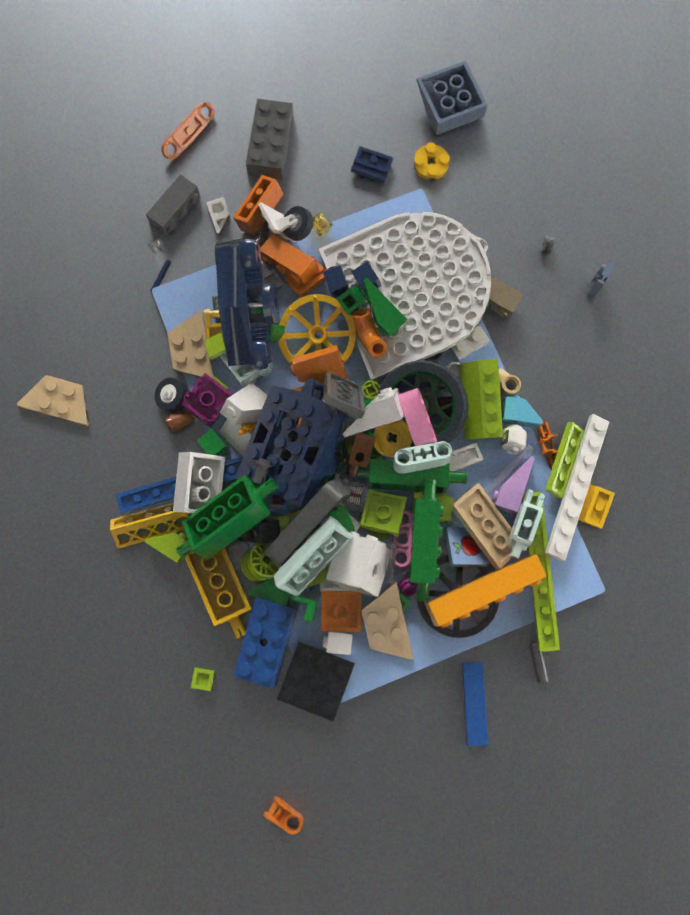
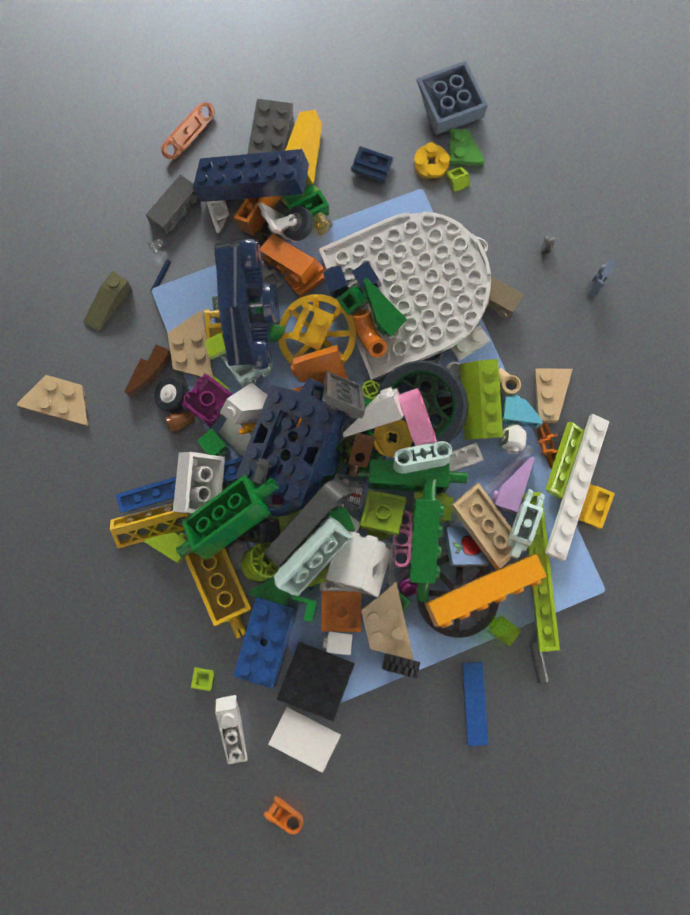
(107, 300): none -> olive slope
(148, 371): none -> reddish brown slope
(231, 729): none -> white slope
(251, 175): none -> dark blue brick
(304, 739): none -> white tile
(307, 137): none -> yellow slope
(311, 200): none -> green slope
(317, 329): none -> yellow plate
(400, 665): none -> black tyre
(458, 178): none -> lime slope
(464, 149): none -> bright green wing
(503, 630): none -> clear neon green brick
(550, 392): none -> tan wing

